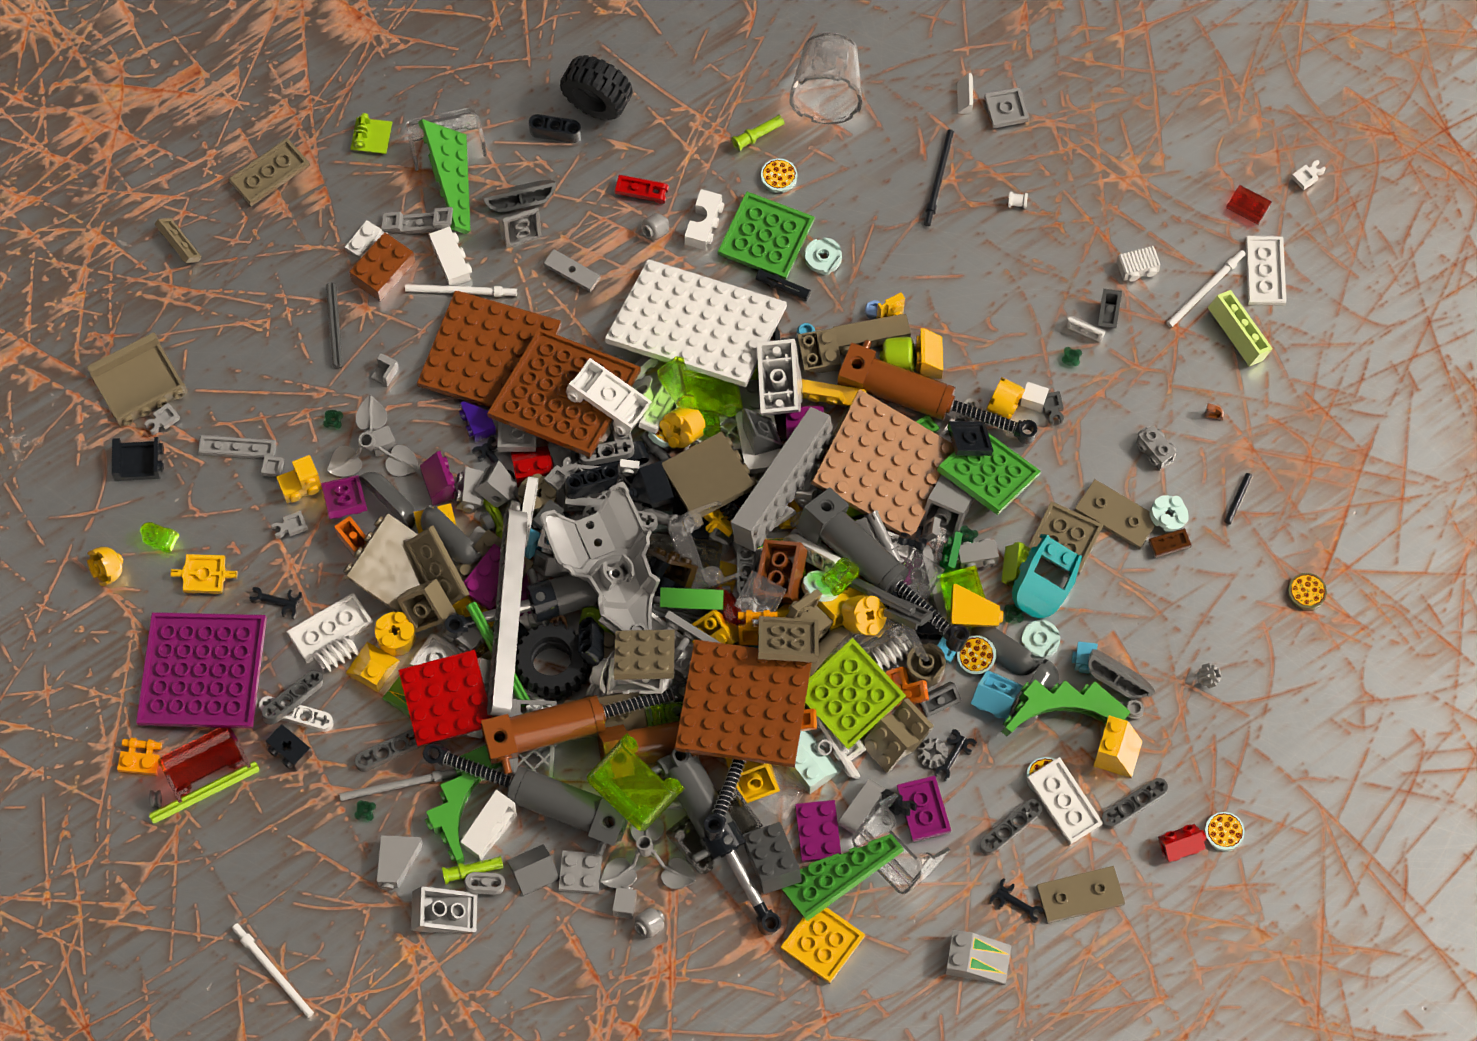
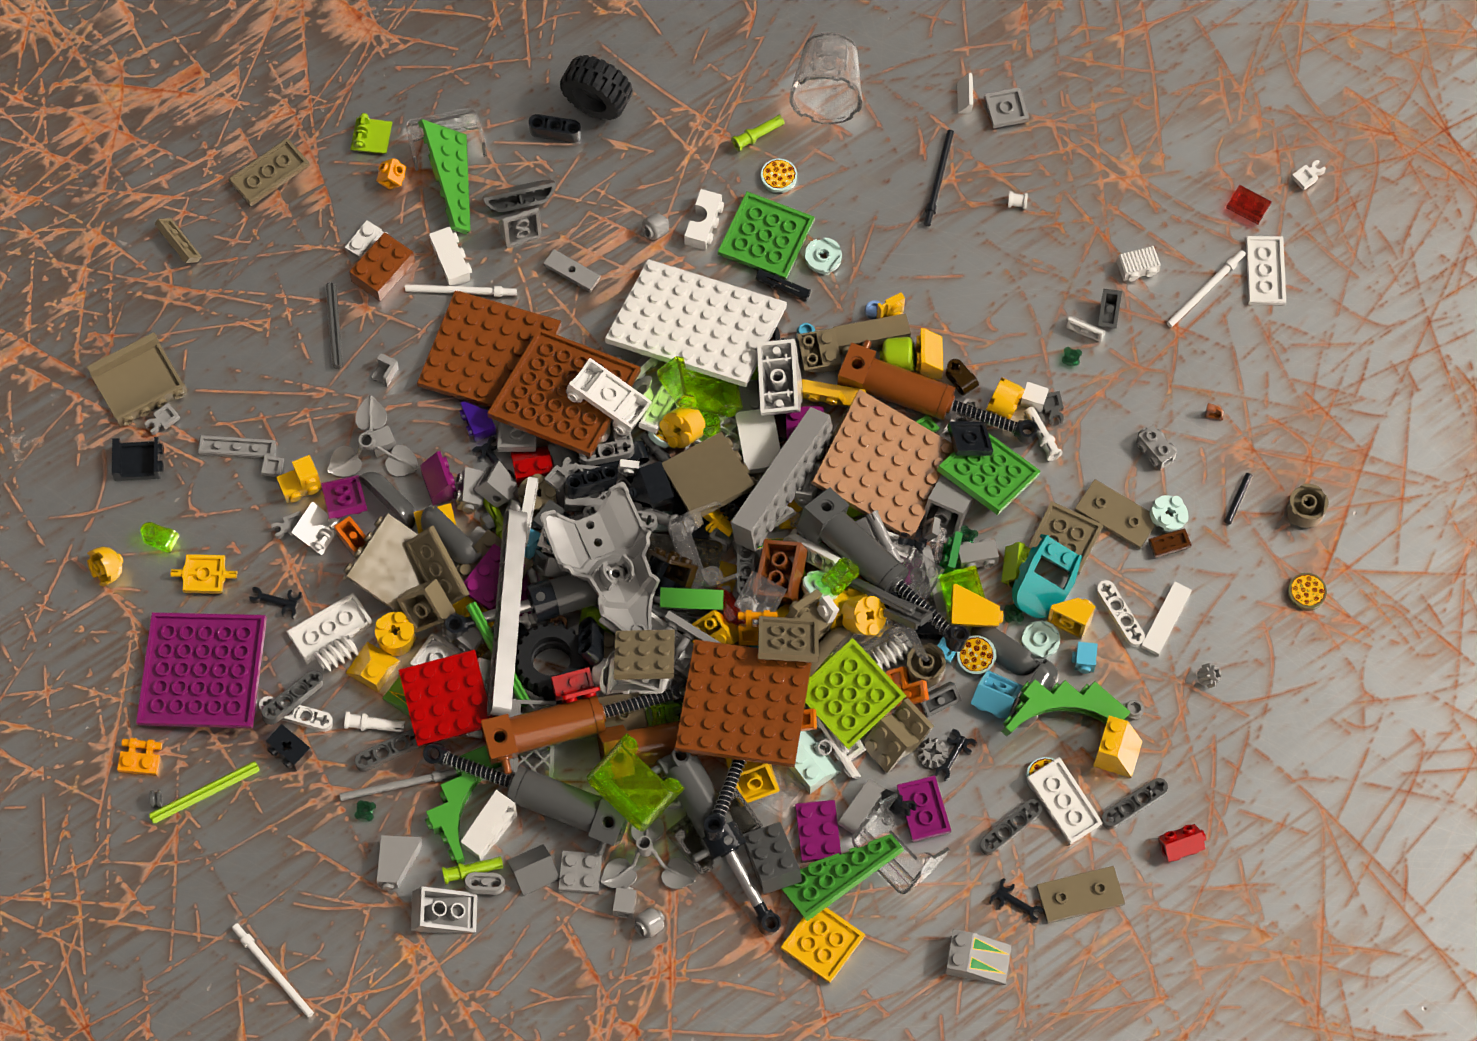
(201, 759): clear red windscreen -> none
(316, 528): none -> white hinge
(338, 415): clear green plate -> none
(364, 722): none -> white pin
(391, 173): none -> light orange brick
(417, 223): light grey slope -> none
(574, 684): none -> red bracket
(641, 189): red plate -> none
(760, 432): dark grey slope -> none
(827, 609): none -> white plate
(961, 379): none -> dark brown piece
(1046, 440): none -> white pin
(1072, 616): none -> yellow slope
(1118, 676): dark grey brick -> none
(1123, 612): none -> white beam
(1166, 618): none -> white tile
(1224, 831): tile -> none
(1240, 328): yellowish green brick -> none
(1316, 507): none -> dark tan brick

